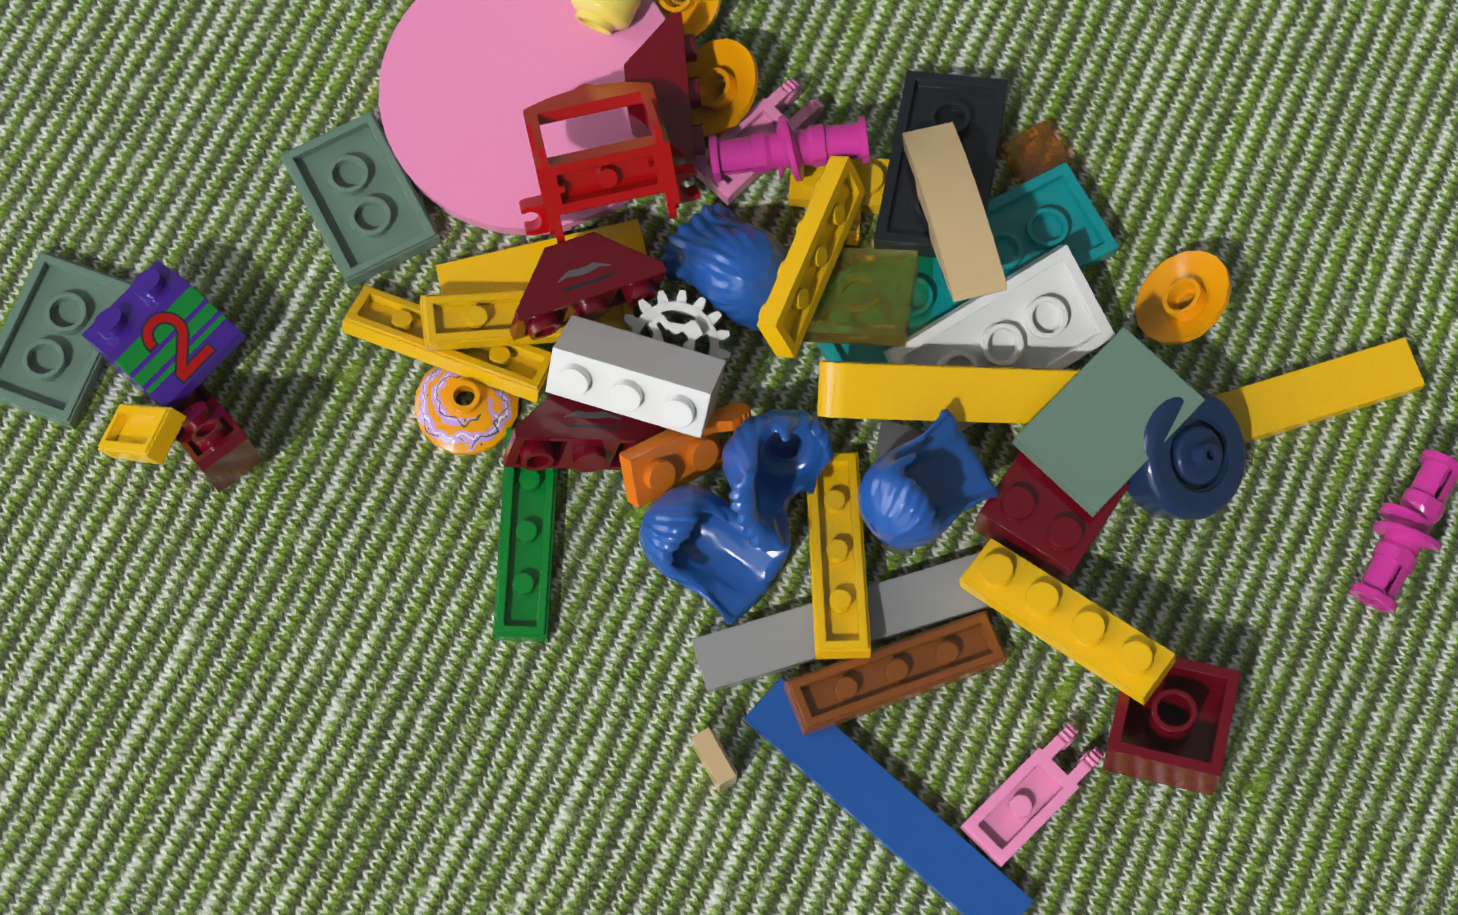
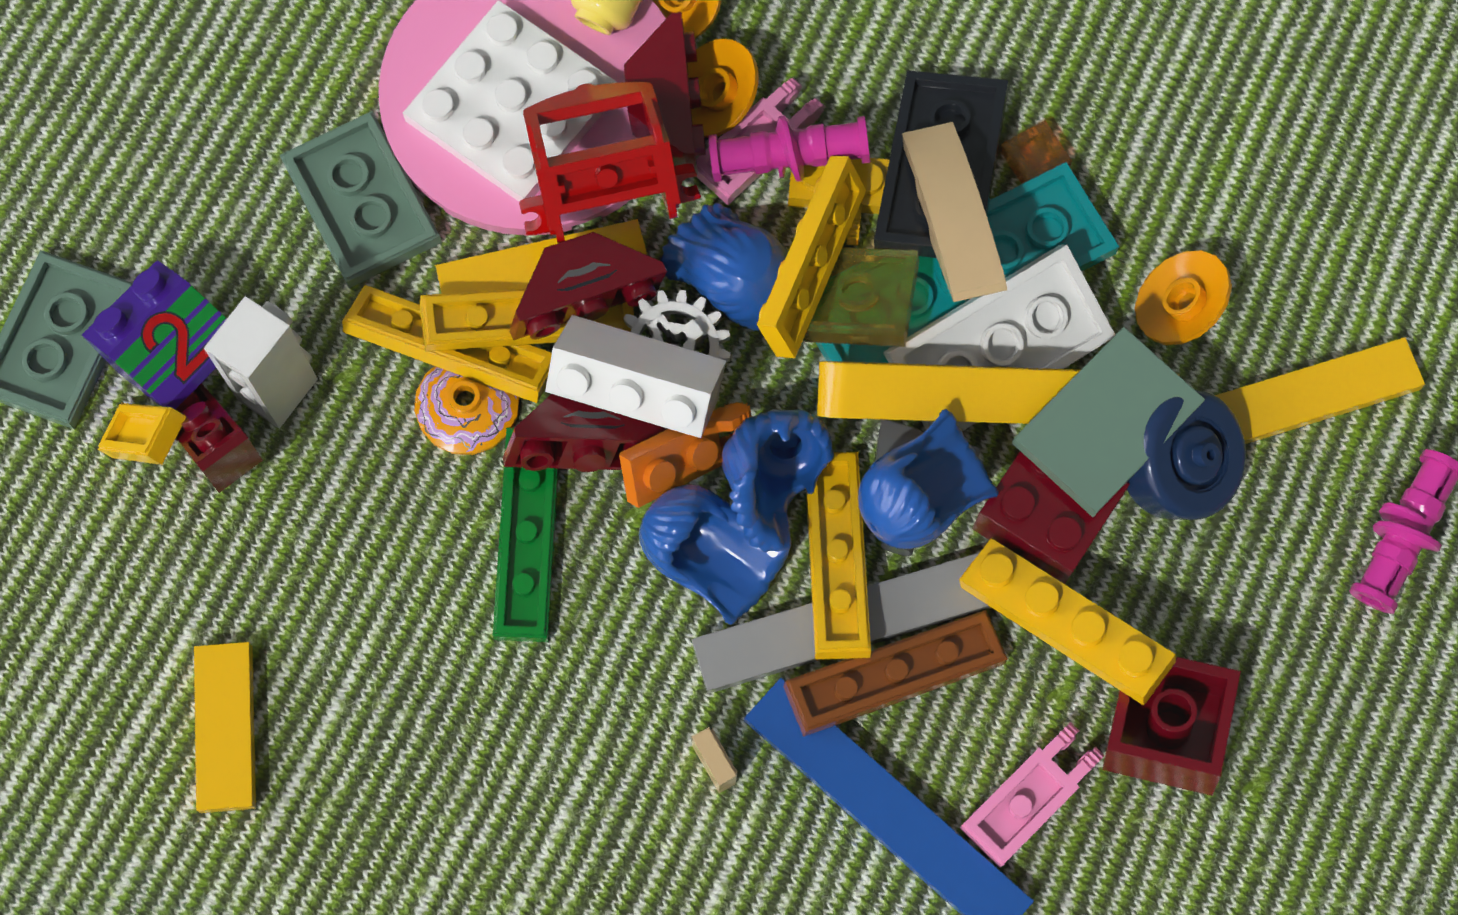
(224, 727): none -> yellow tile
(262, 360): none -> white brick
(480, 98): none -> white plate

